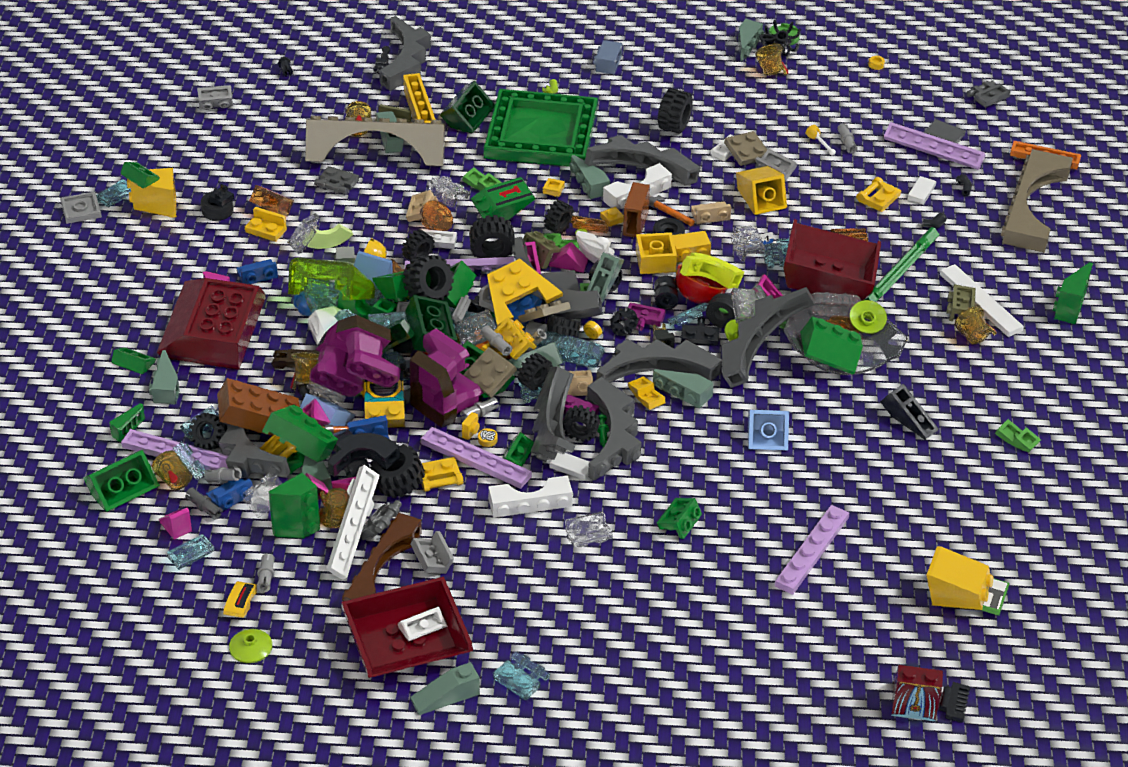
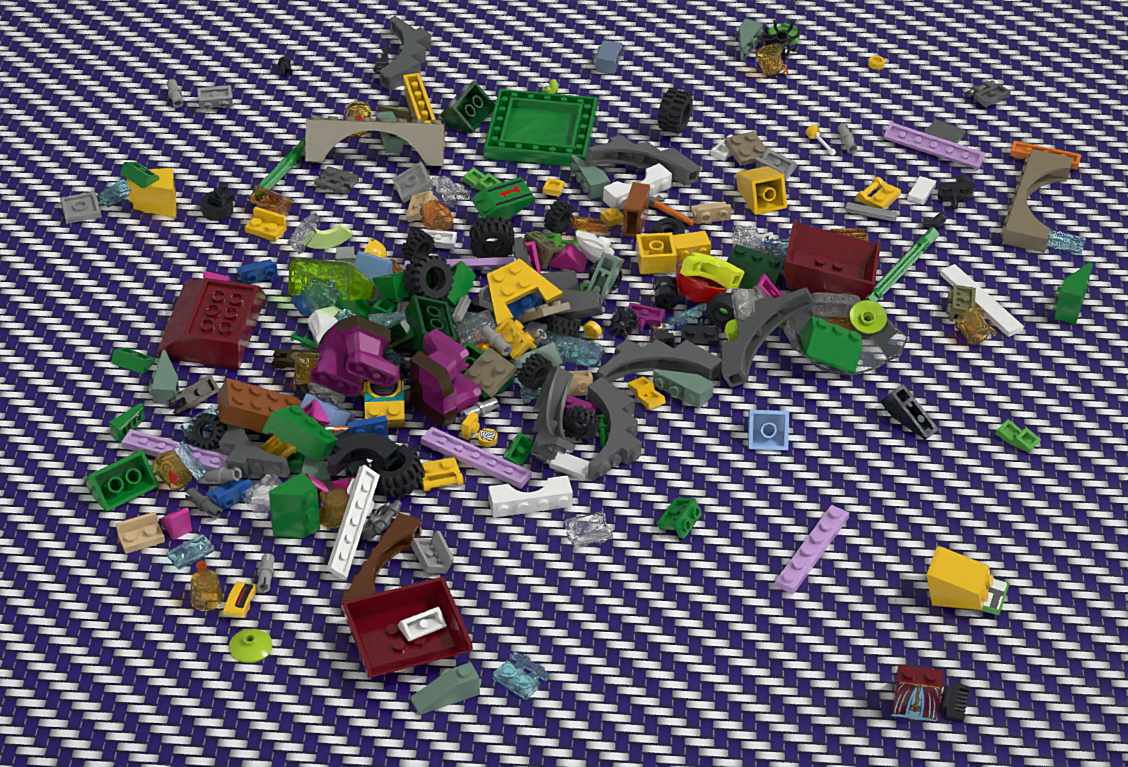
(139, 532): none -> tan bracket
(174, 93): none -> light grey pin
(195, 393): none -> hinge
(205, 588): none -> clear yellow hat
(284, 166): none -> green piece
(304, 341): none -> green piece
(412, 182): none -> light grey tile
(755, 265): none -> dark green slope
(871, 211): none -> light grey axle
(955, 192): none -> black plate
(1066, 242): none -> clear light blue plate

